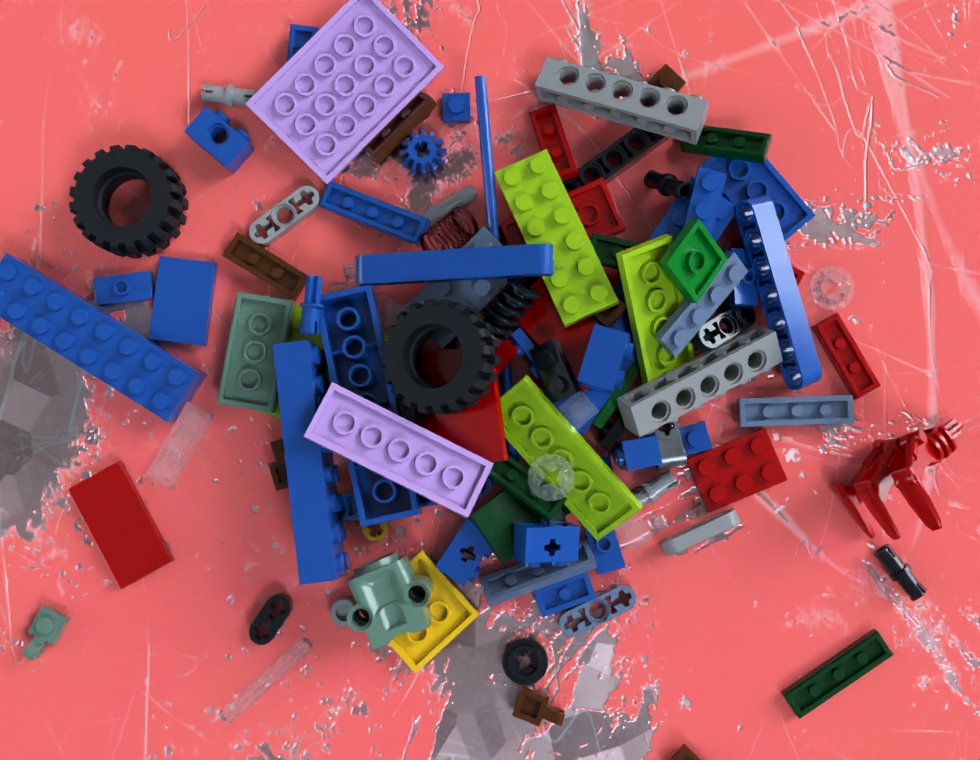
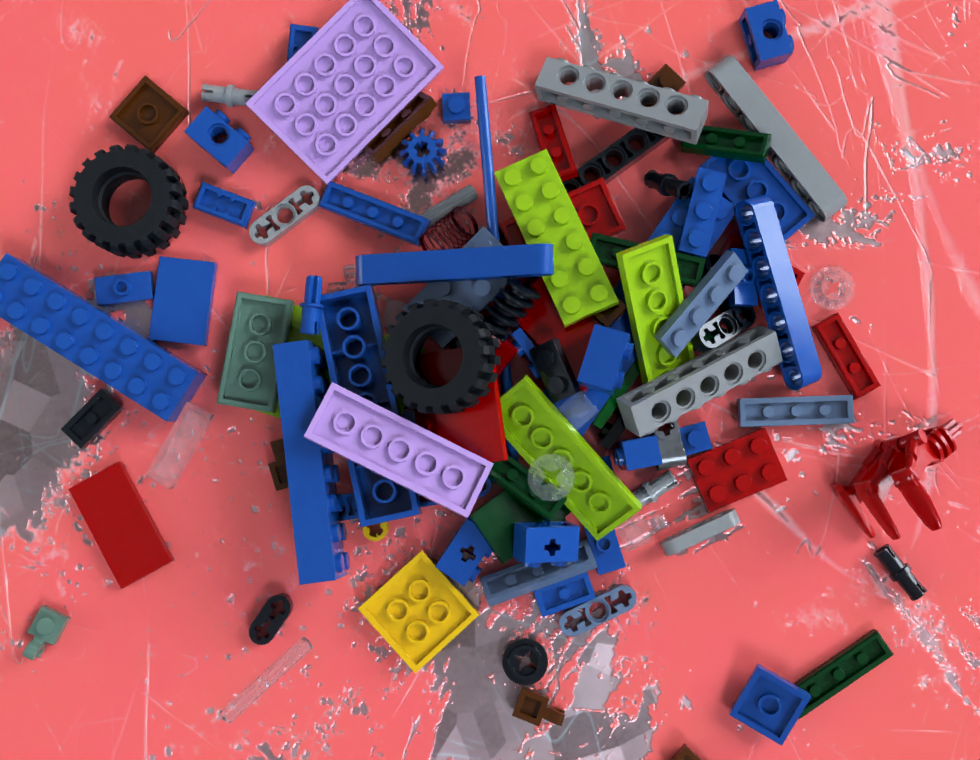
(92, 418): none -> black plate
(149, 114): none -> reddish brown tile
(224, 205): none -> blue plate
(266, 266): reddish brown plate -> none
(340, 610): light grey tile -> none
(386, 593): sand green piece -> none
(693, 260): green plate -> none
(762, 50): none -> blue brick
(769, 704): none -> blue plate
(786, 149): none -> light grey beam

